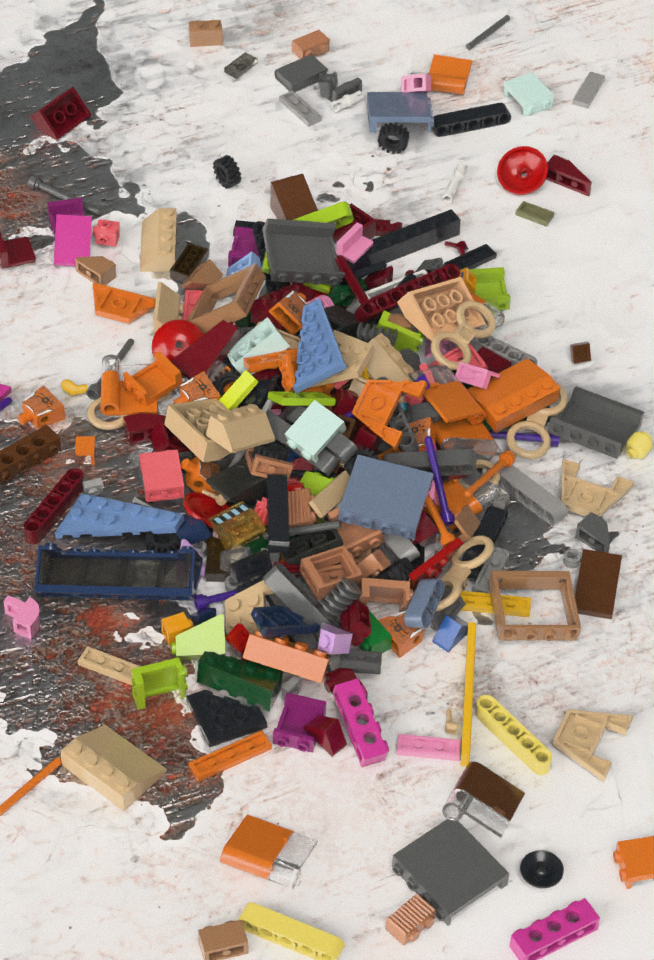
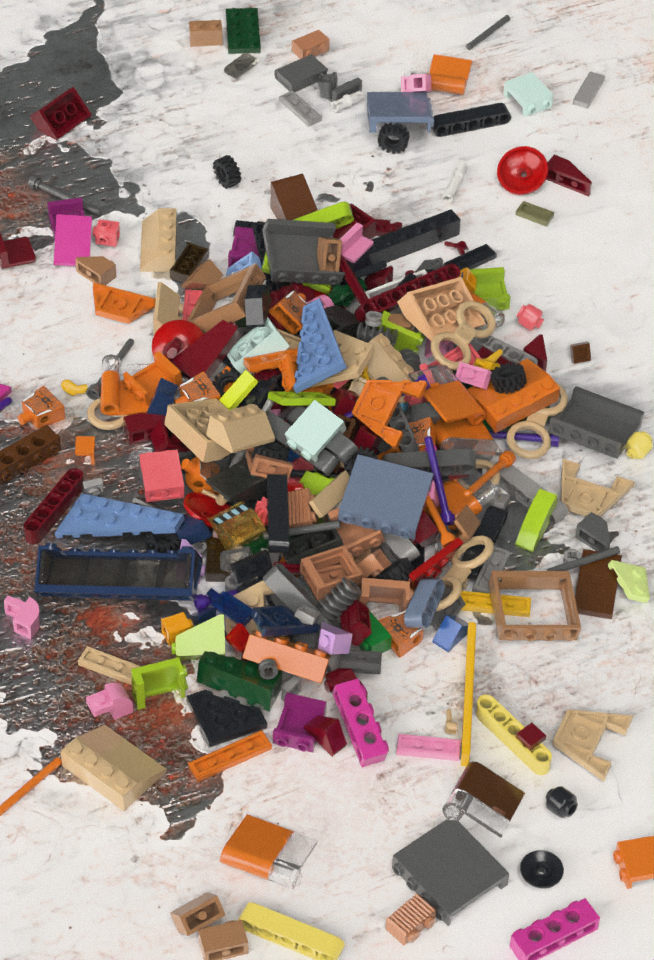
(111, 699): none -> bright pink brick
(162, 397): none -> dark blue slope
(172, 348): none -> dark red piece
(197, 913): none -> medium nougat brick
(230, 607): none -> clear blue hinge
(243, 30): none -> dark green plate
(257, 305): none -> black slope
(268, 674): none -> dark grey bush
(307, 614): none -> light grey plate
(329, 254): none -> medium nougat slope
(373, 318): none -> light grey bush
(489, 362): none -> yellow piece
(508, 377): none -> black tyre
(530, 317): none -> coral head
(531, 736): none -> dark red tile
(536, 520): none -> lime slope
(537, 349): none -> dark red slope
(561, 802): none -> black head
(586, 560): none -> dark grey bar
(632, 579): none -> yellowish green wing

